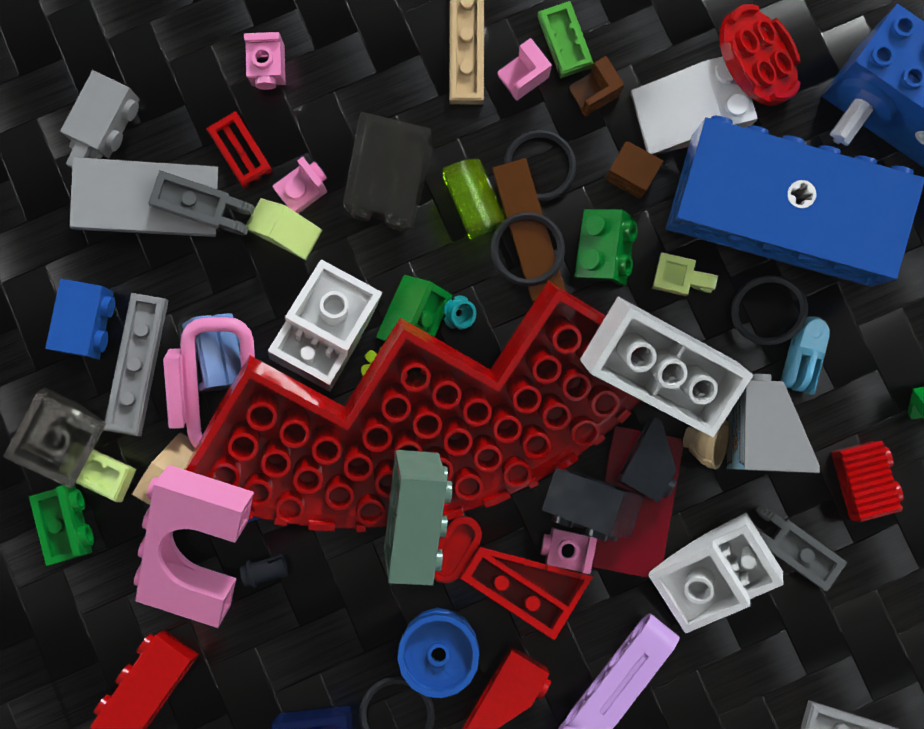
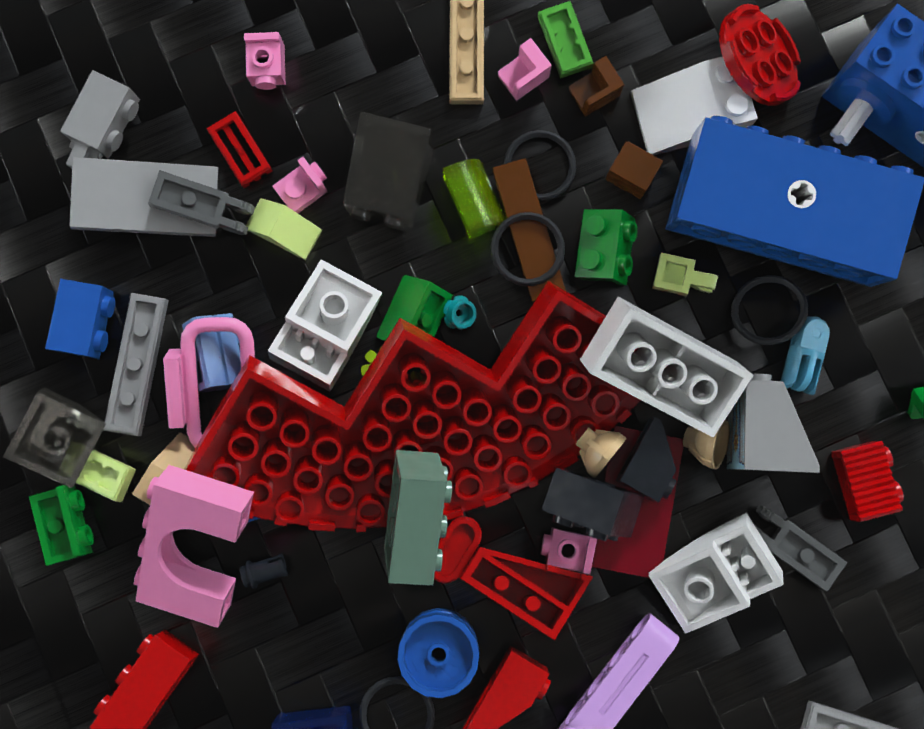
(598, 448): none -> tan piece

